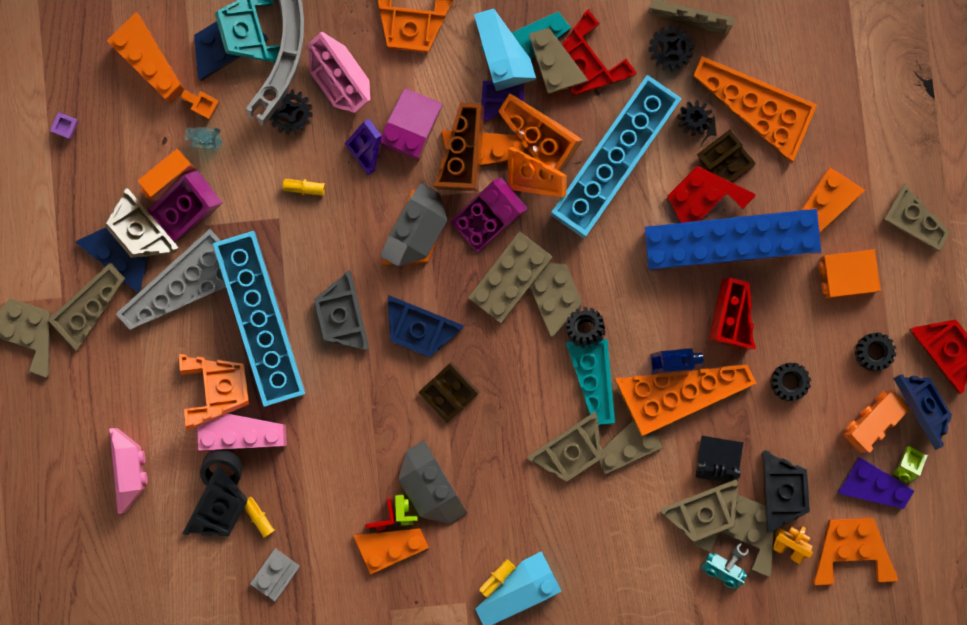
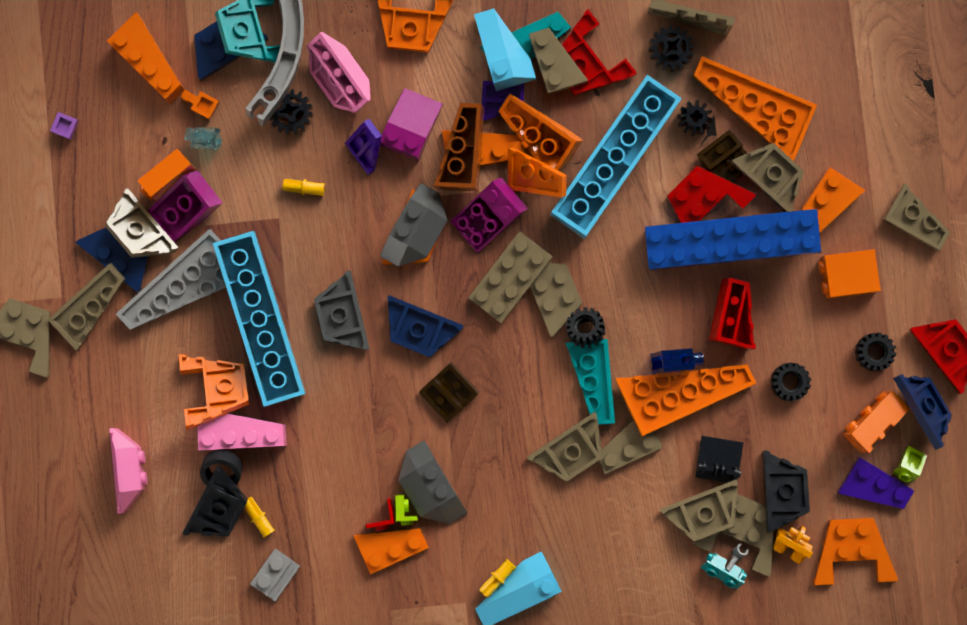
(772, 173): none -> dark tan wing

